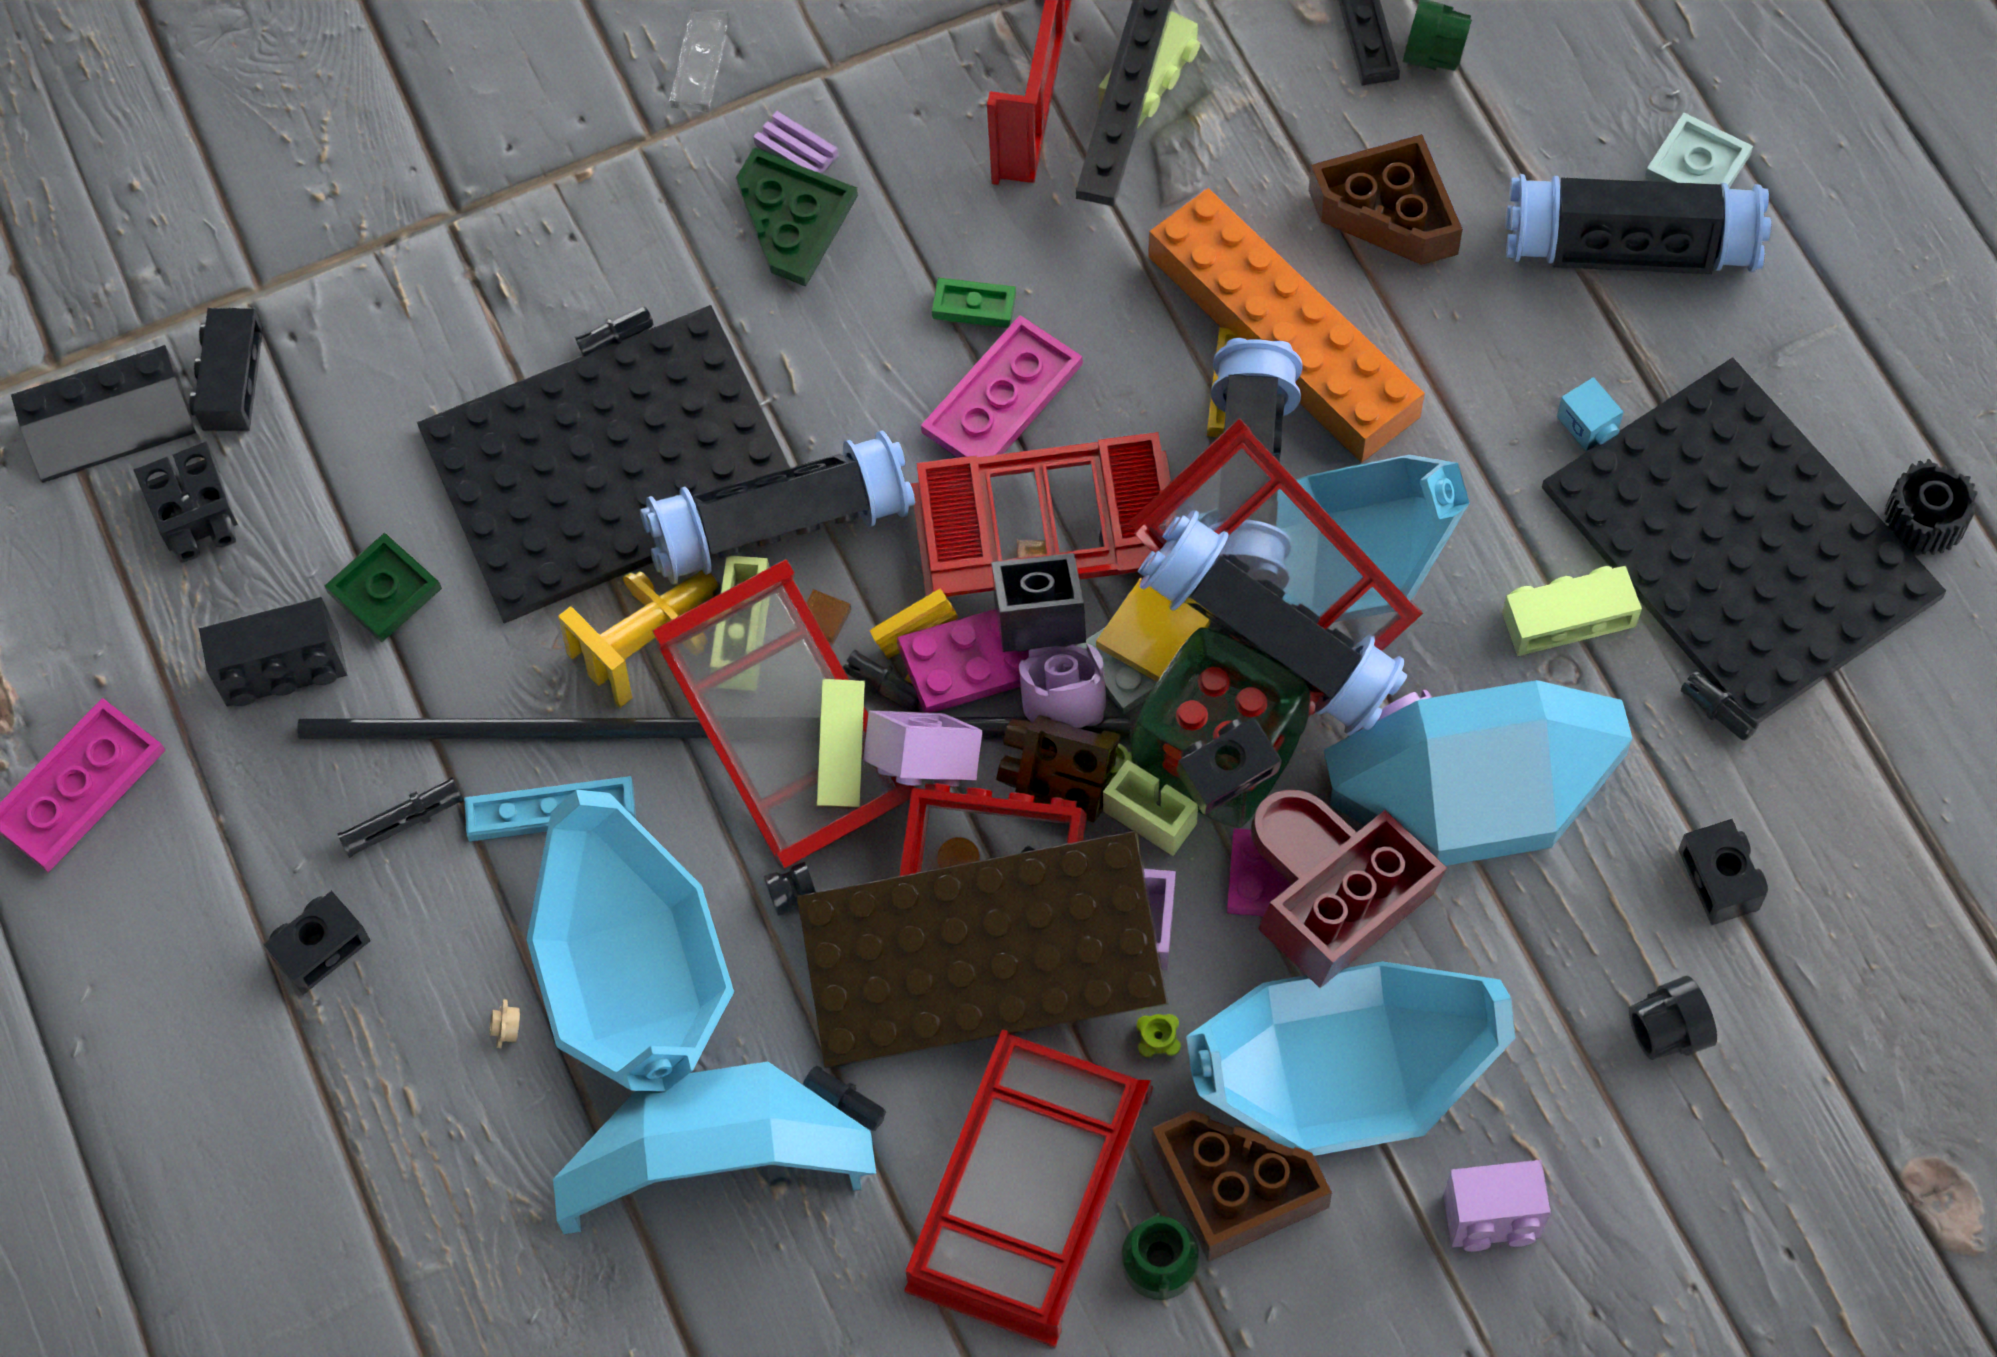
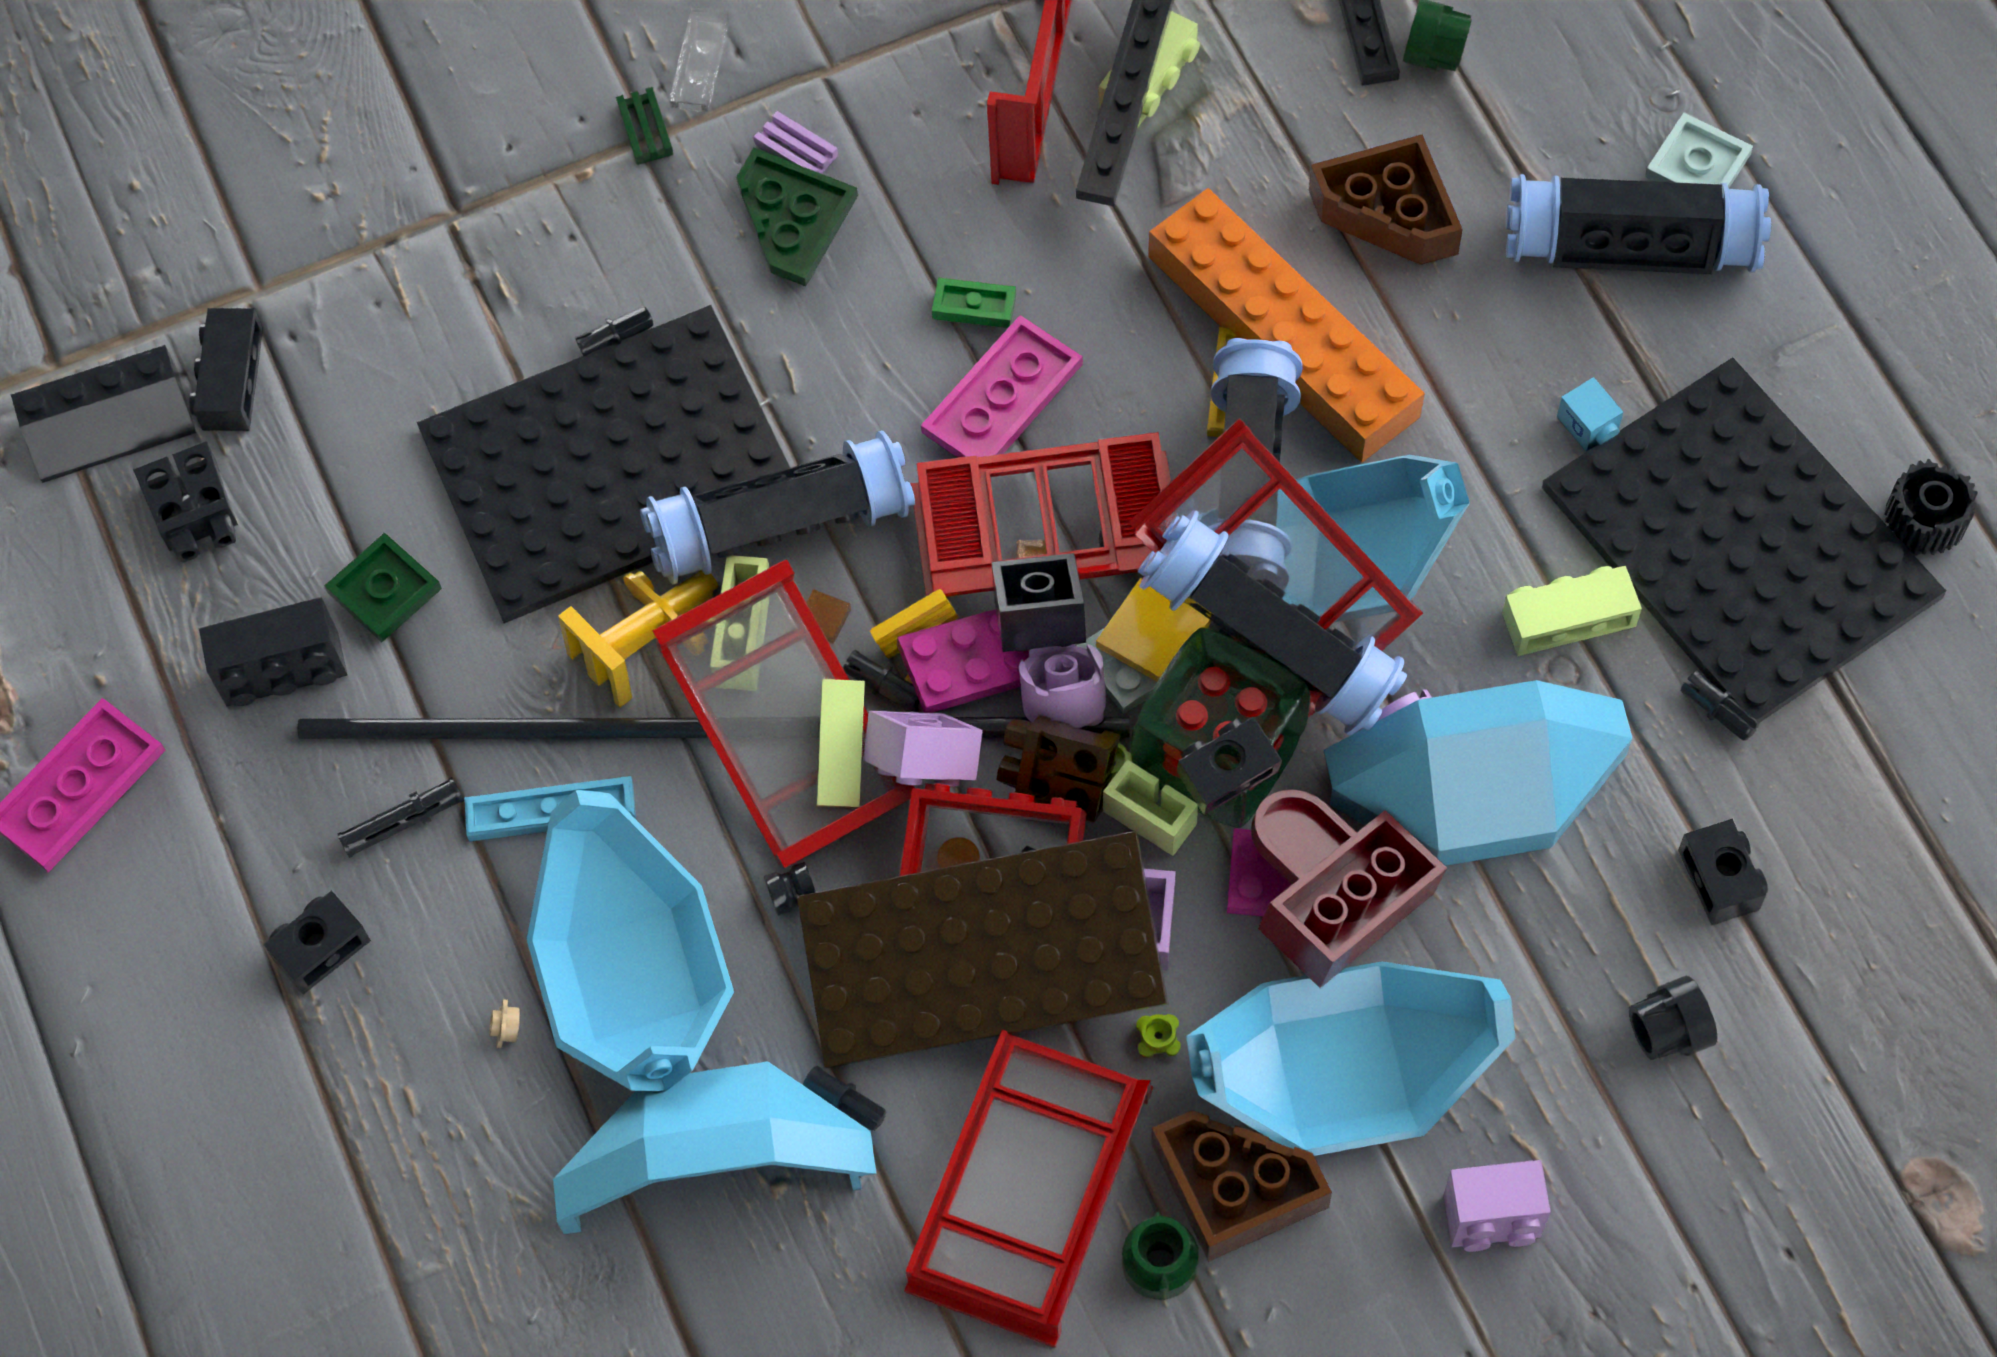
(638, 101): none -> dark green tile

